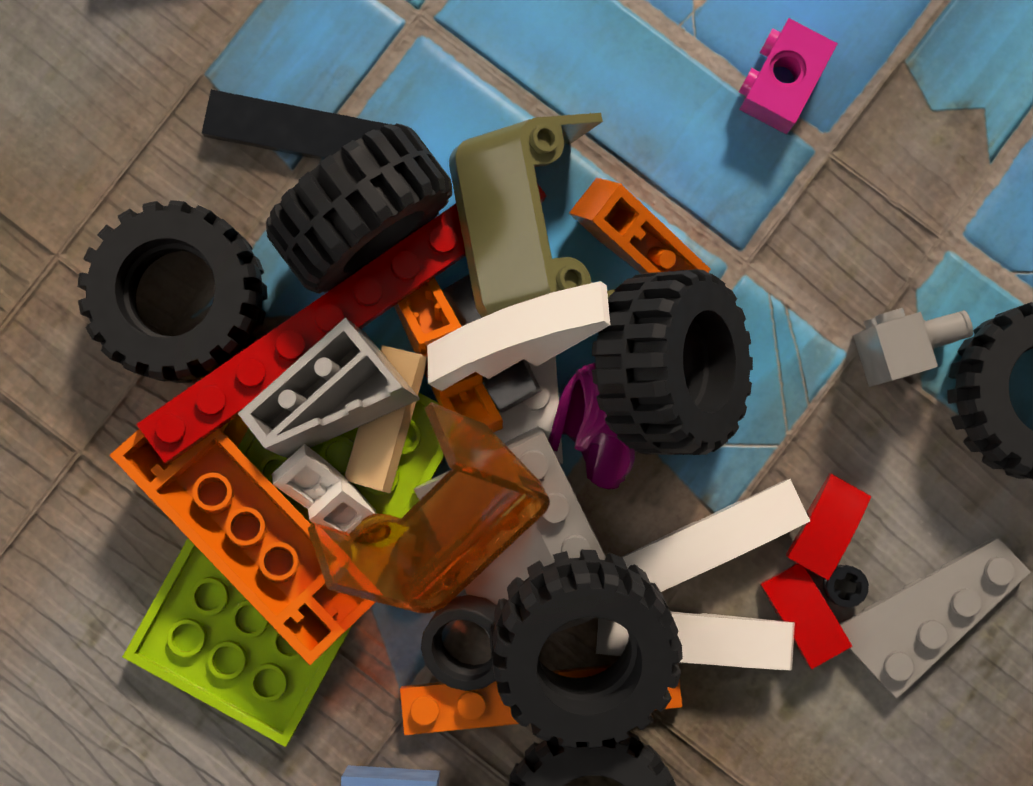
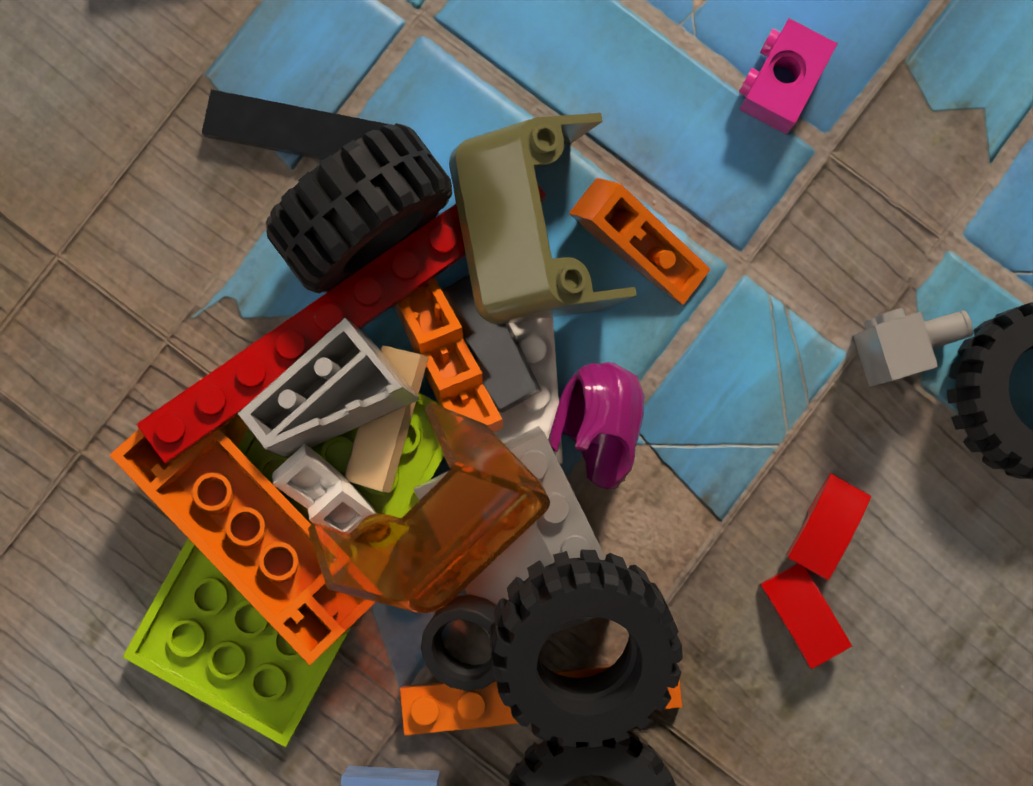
(126, 256): black tyre -> none
(525, 331): white slope -> none
(673, 363): black tyre -> none
(717, 640): white slope -> none
(720, 536): white slope -> none
(851, 599): black bush -> none
(921, 622): light grey wing -> none

